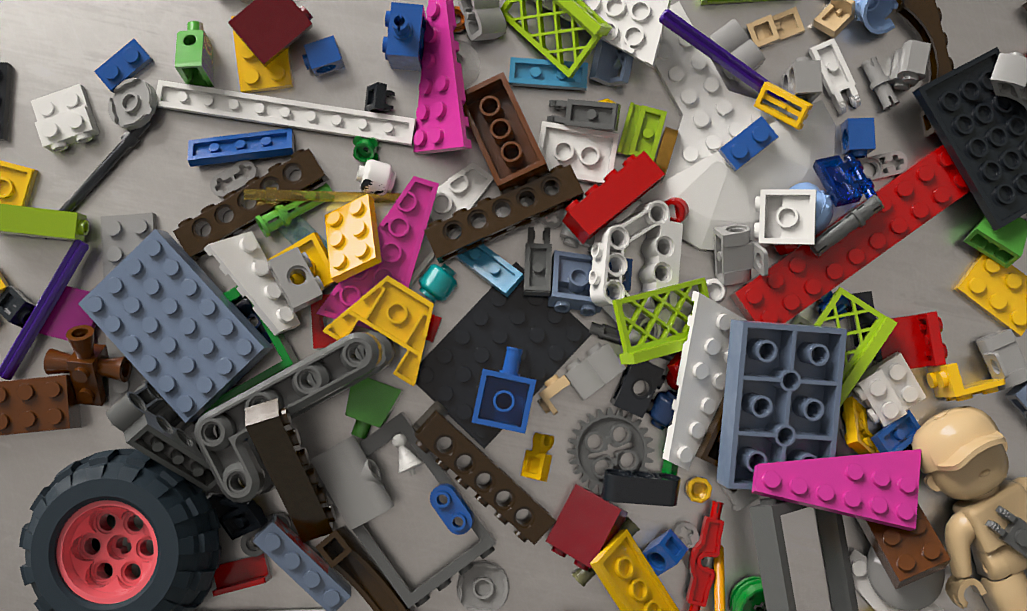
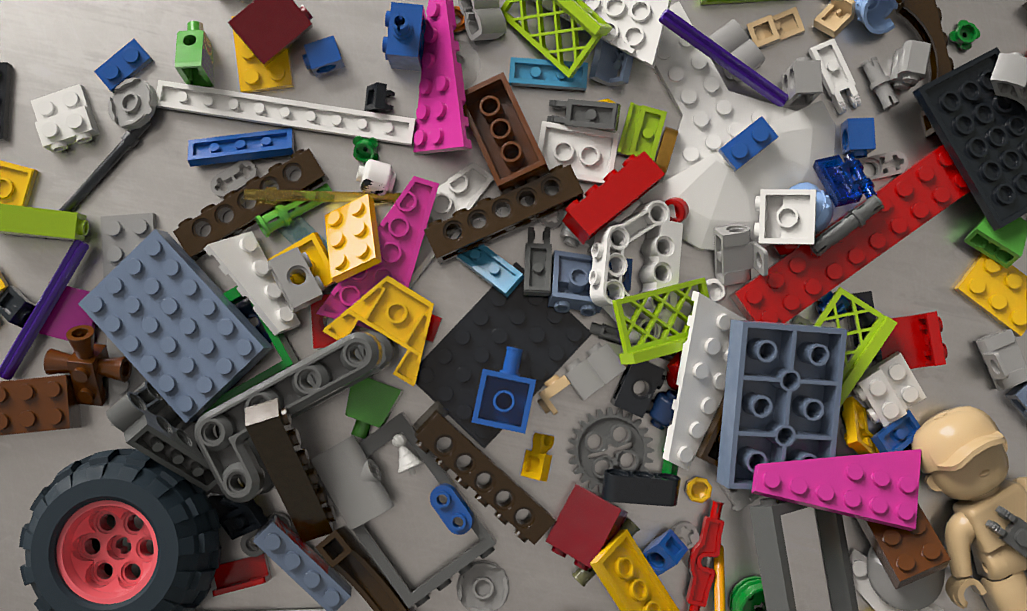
(438, 282): teal head -> none
(802, 114): yellow tile -> none
(948, 383): yellow bracket -> none
(967, 28): none -> green plate

